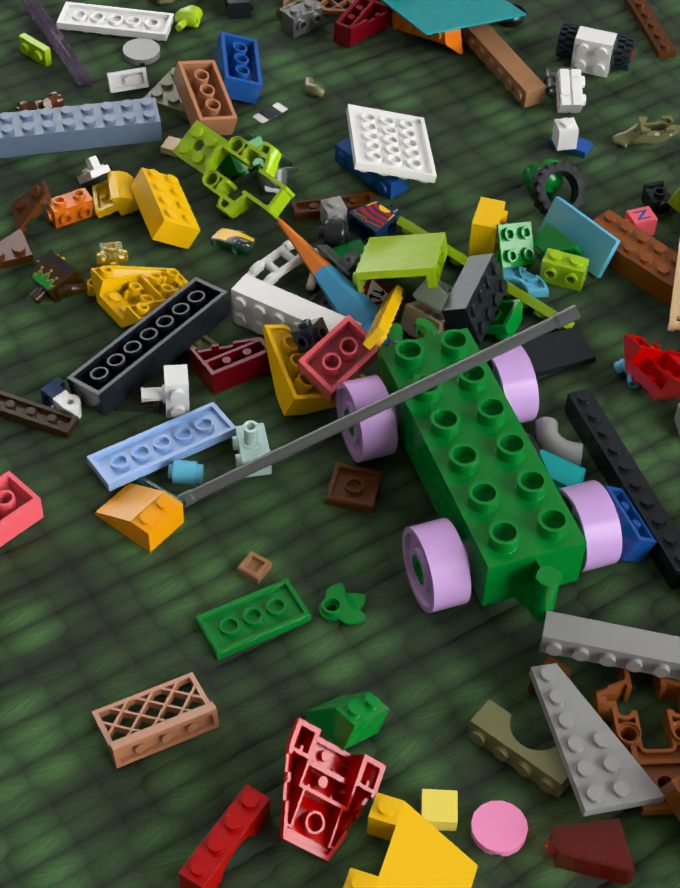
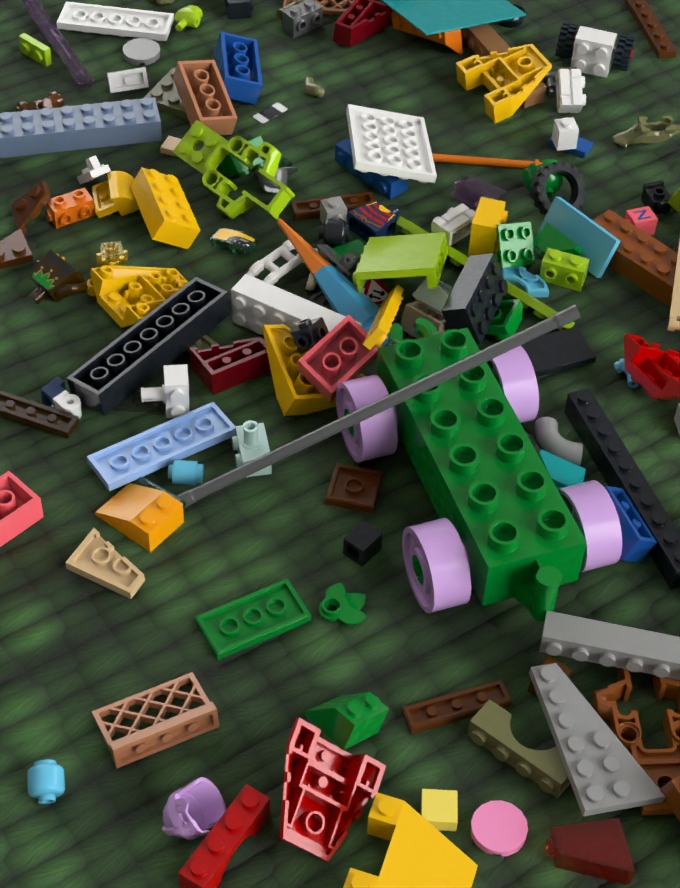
(45, 781): none -> medium azure head
(104, 565): none -> tan wing
(193, 810): none -> lavender helmet
(254, 567): medium nougat tile -> none
(362, 543): none -> black brick
(454, 706): none -> reddish brown tile
(455, 223): none -> white brick
(473, 189): none -> clear purple hinge
(483, 161): none -> orange bar
(506, 75): none -> yellow wedge

